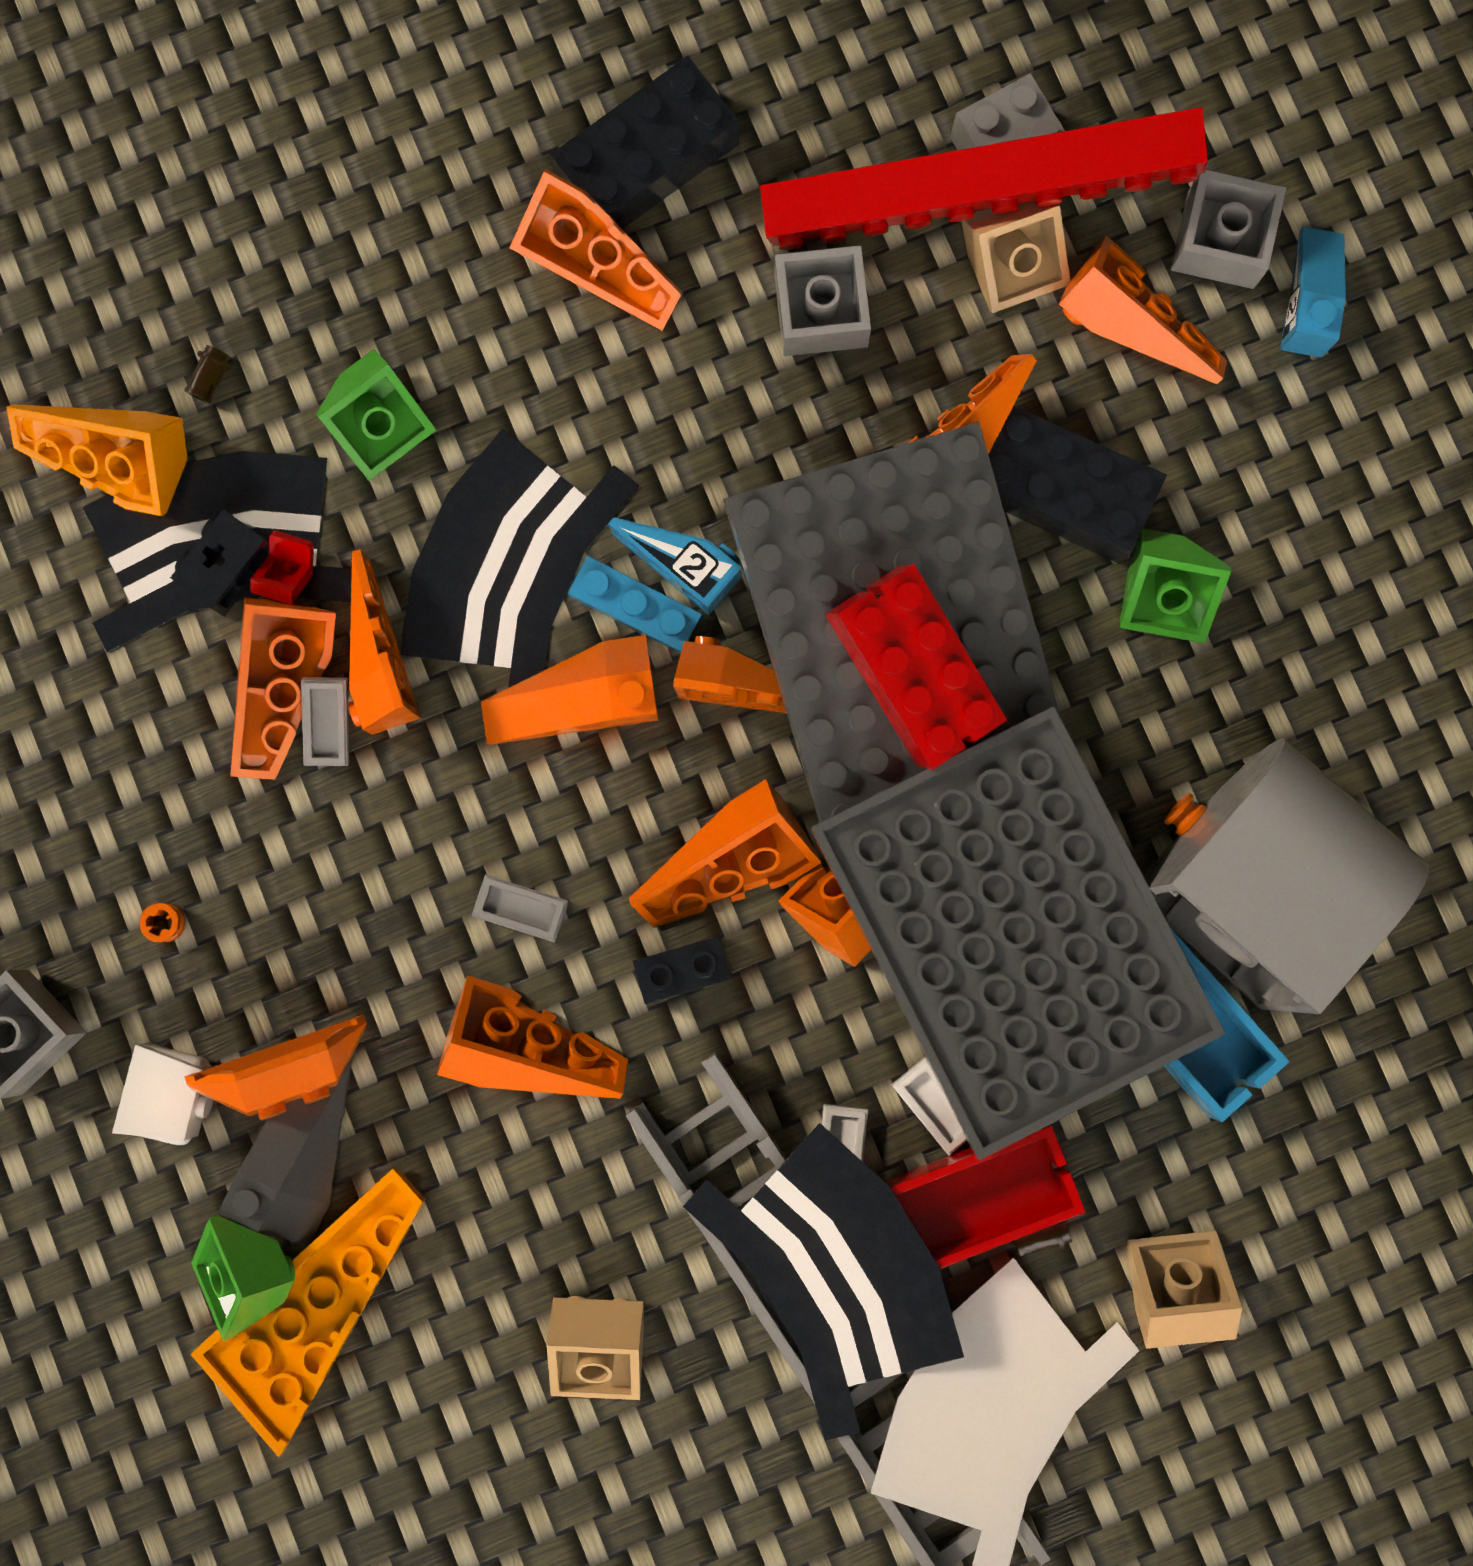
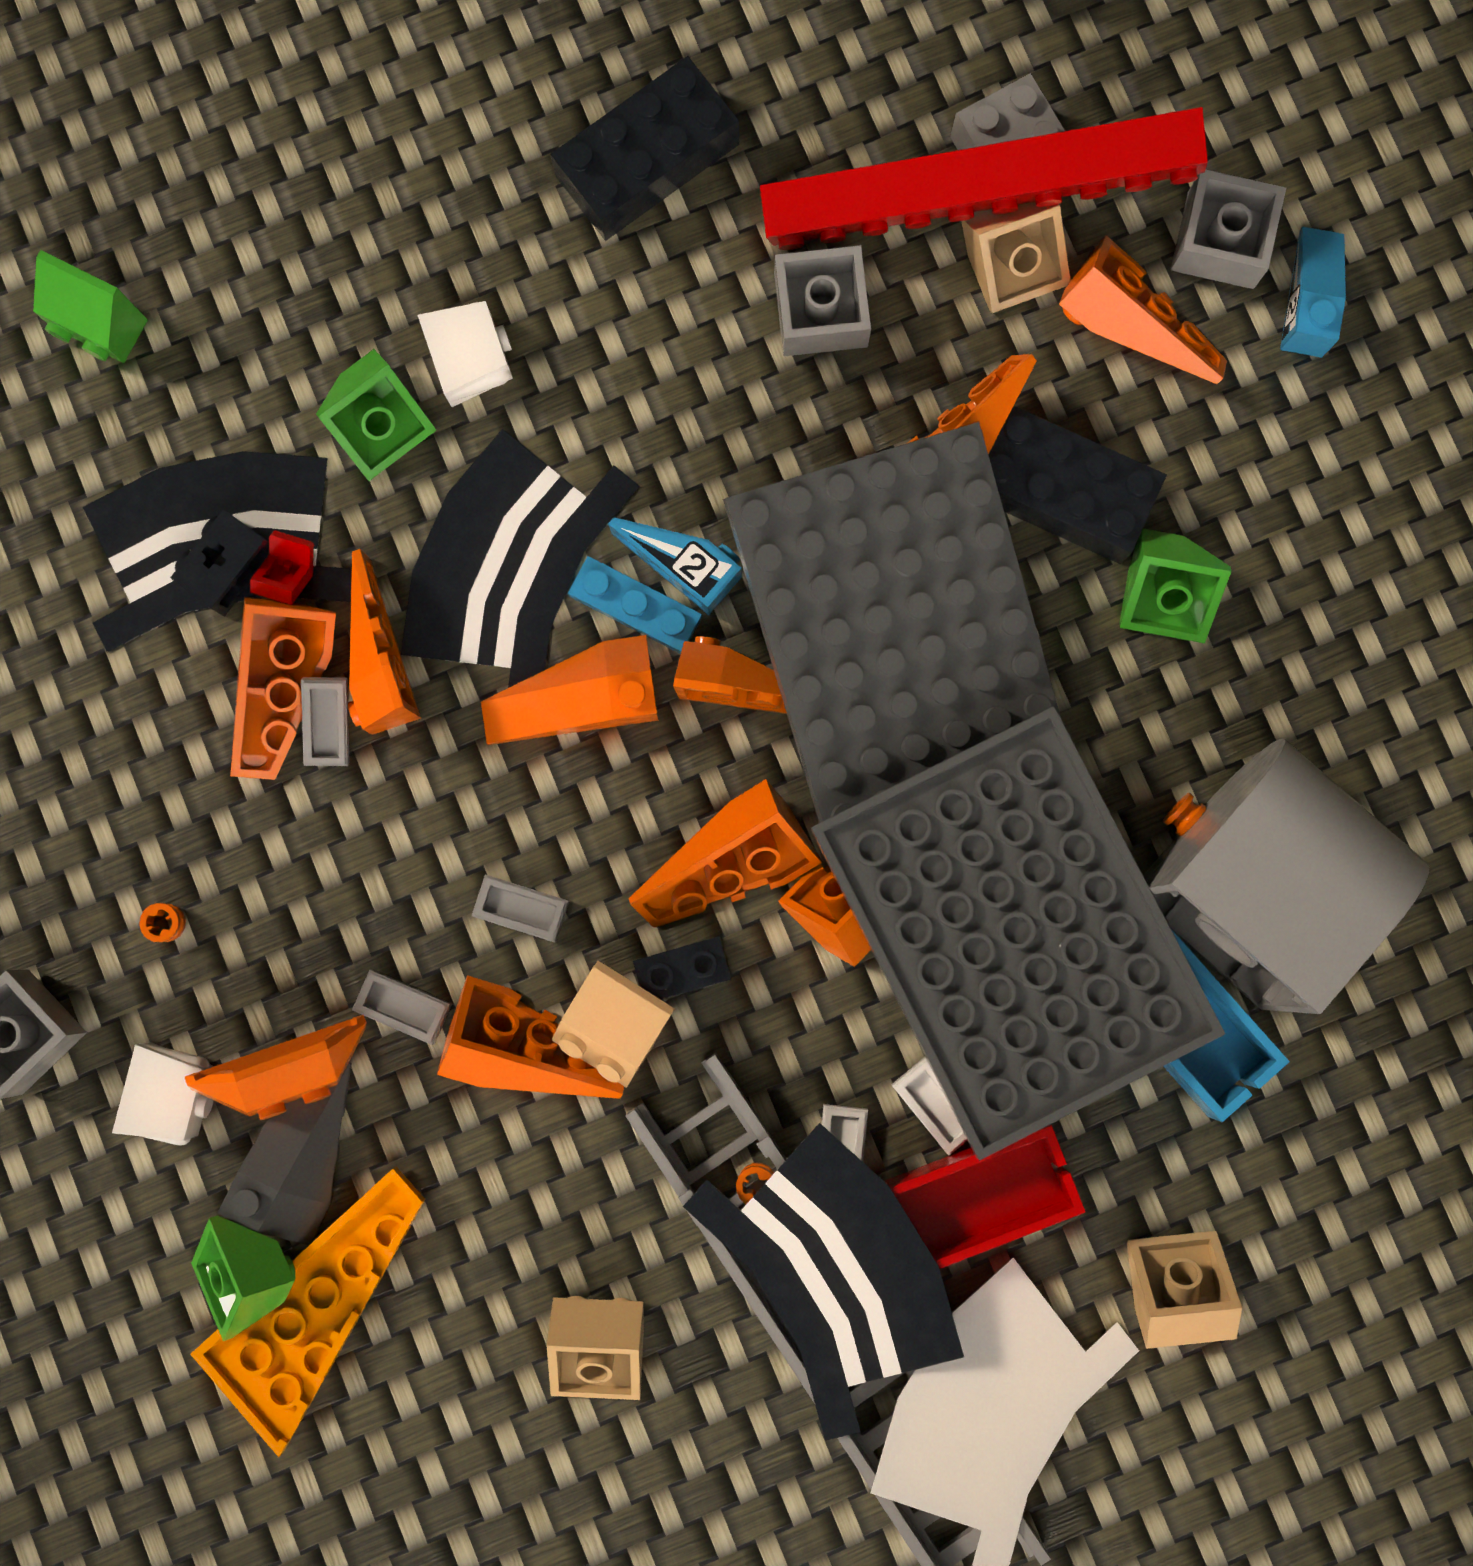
(85, 309): none -> bright green slope
(118, 451): light orange wedge -> none
(207, 373): dark brown pin -> none
(402, 1007): none -> light grey tile
(466, 350): none -> white torso
(586, 246): orange wedge -> none
(612, 1024): none -> tan slope
(764, 1173): none -> orange bush
(916, 666): red piece -> none
(1044, 1239): dark brown pin -> none

